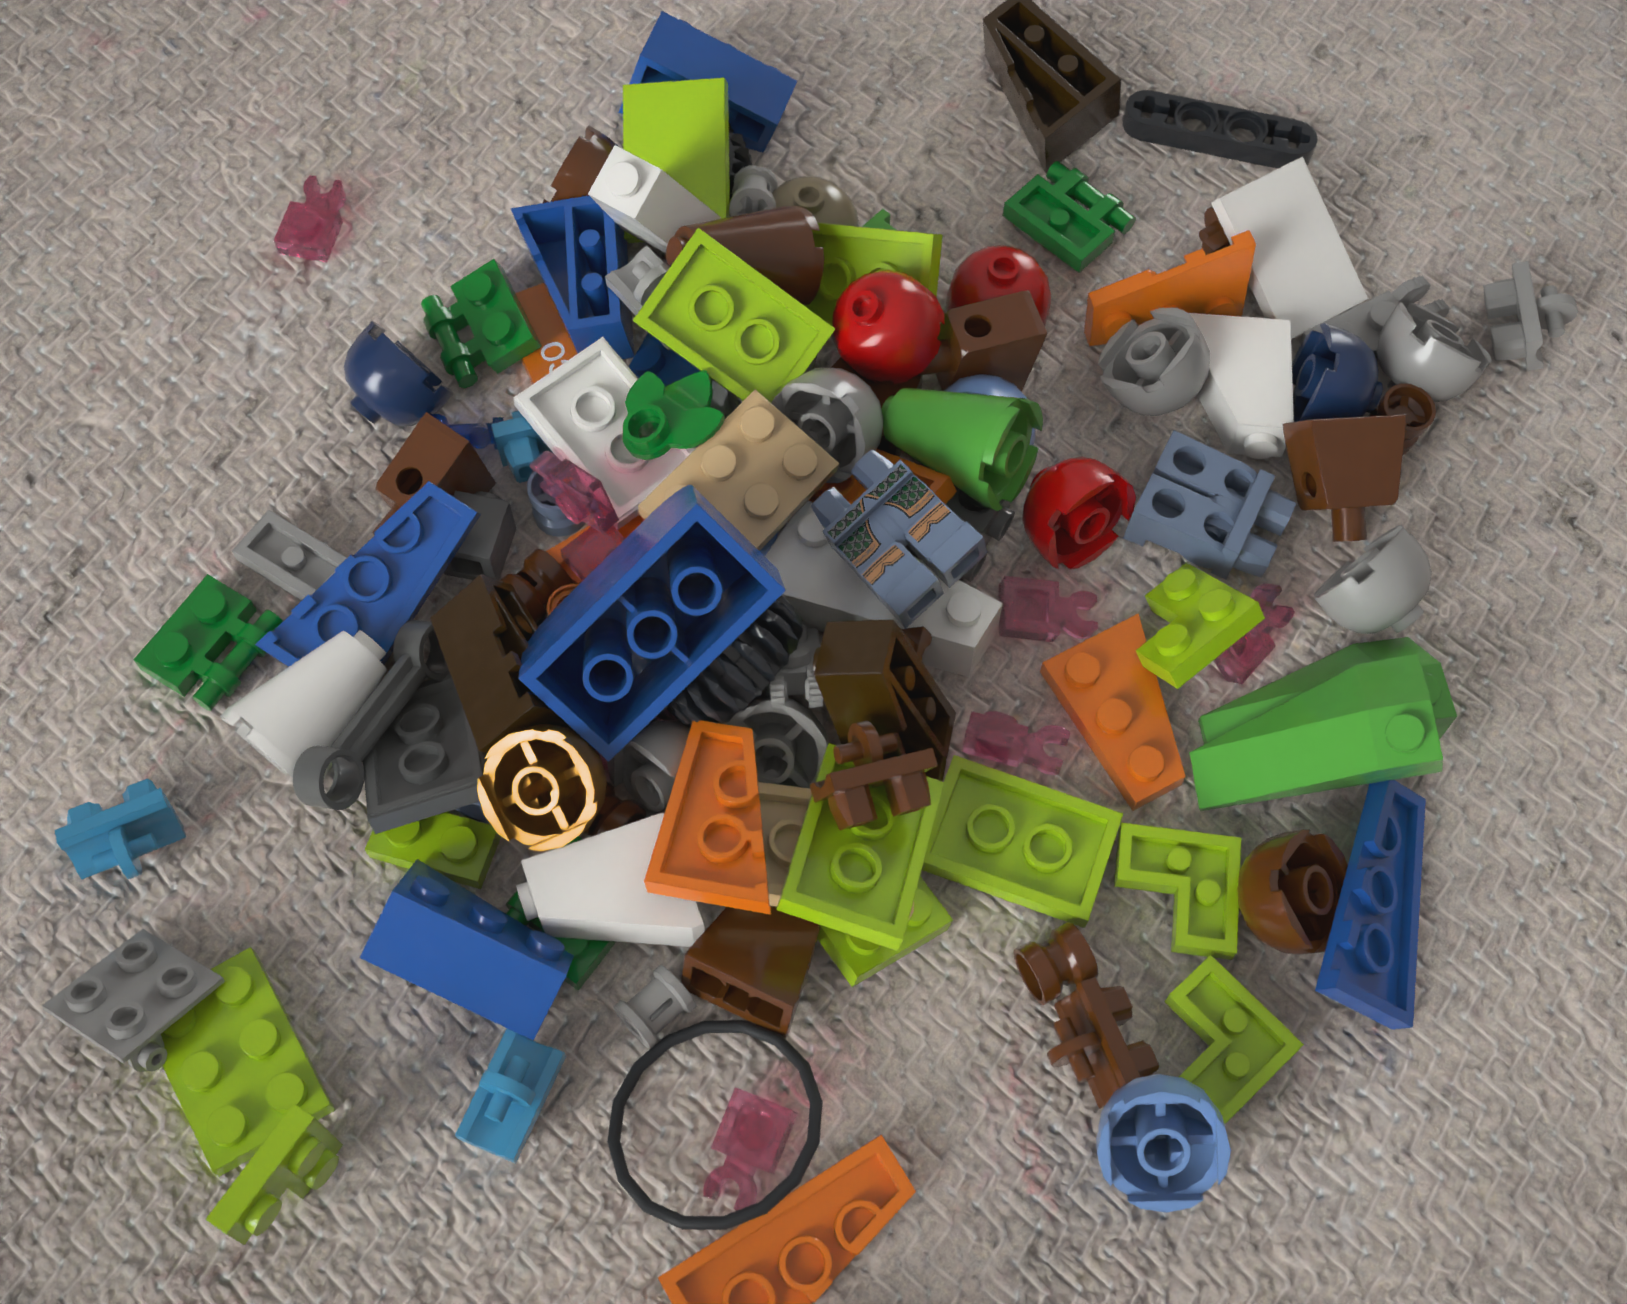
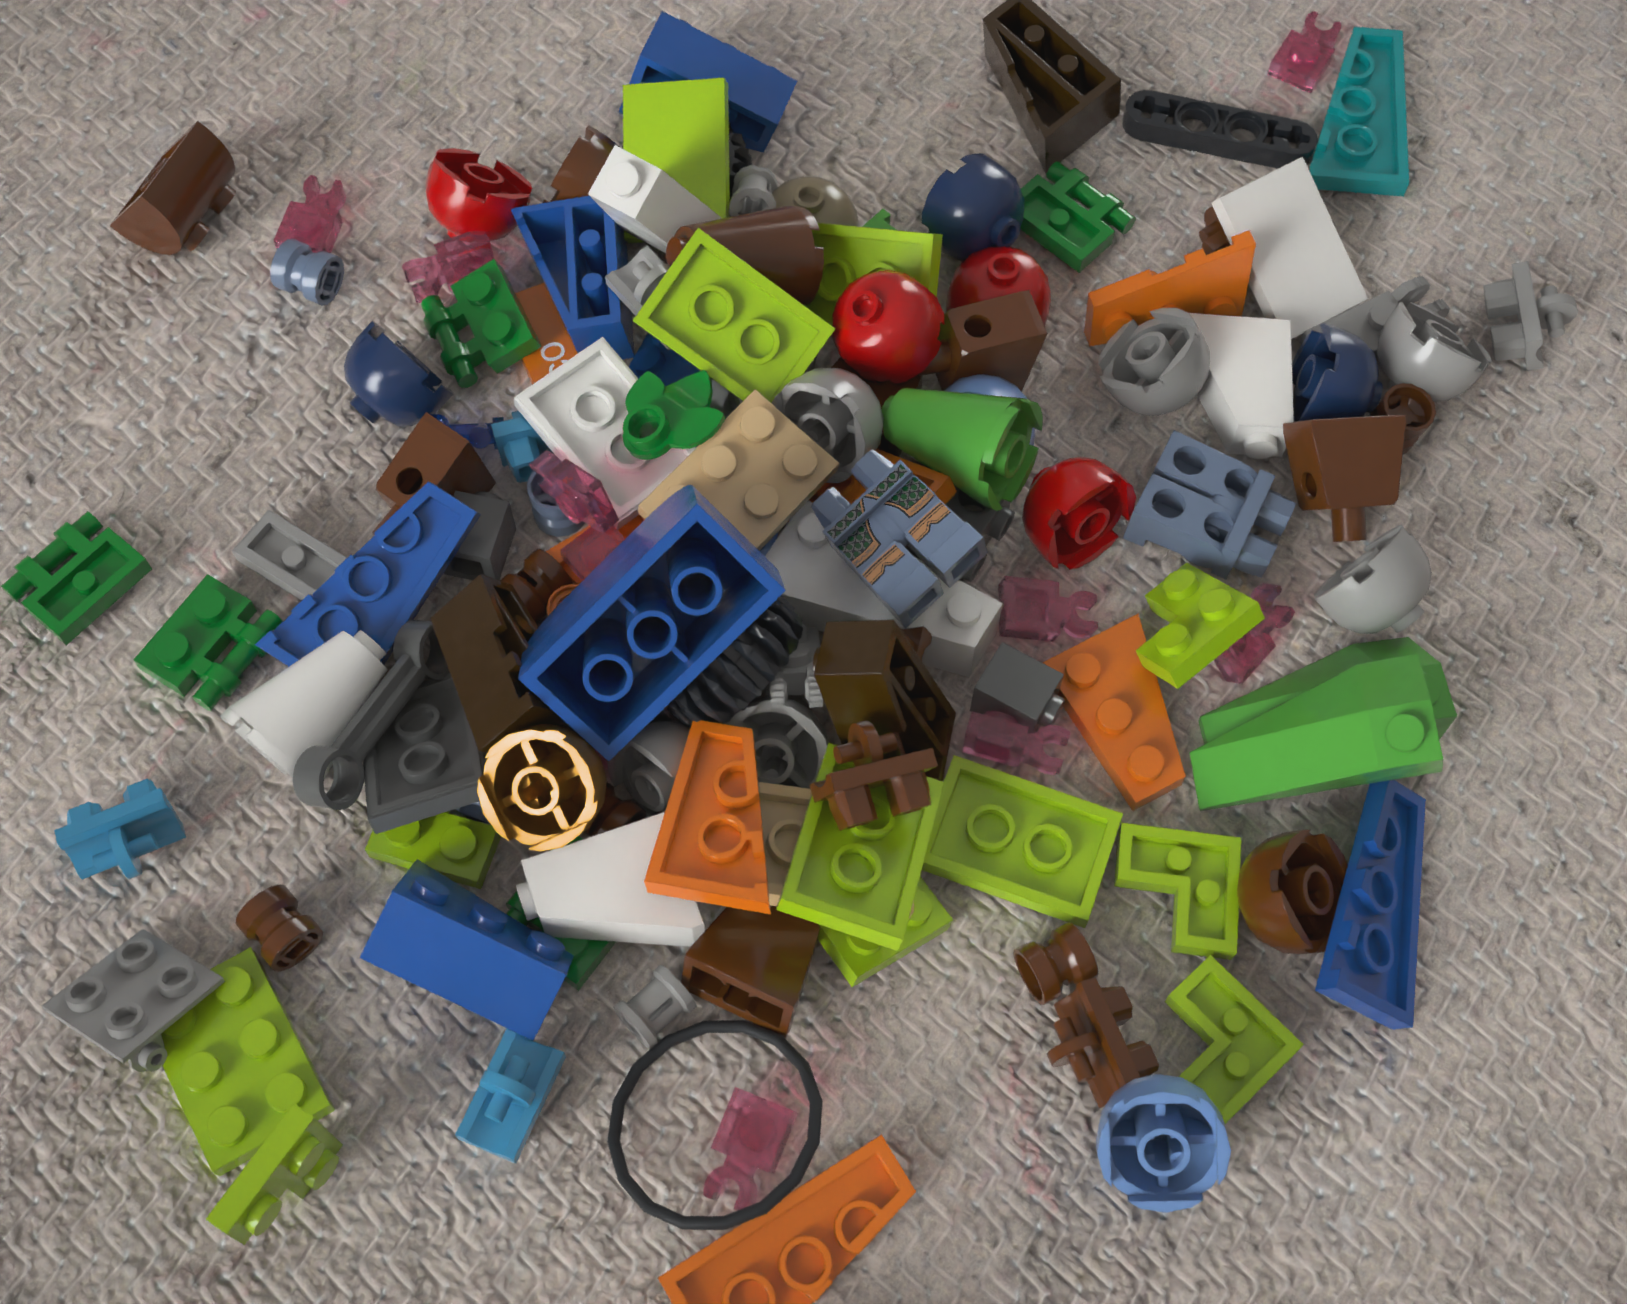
(84, 585): none -> green plate
(178, 194): none -> reddish brown brick
(279, 927): none -> reddish brown wheel
(312, 273): none -> sand blue wheel
(452, 262): none -> clear pink plate
(474, 196): none -> red cylinder
(974, 207): none -> dark blue cylinder
(1019, 688): none -> dark grey brick
(1305, 55): none -> clear pink plate
(1366, 120): none -> teal wing

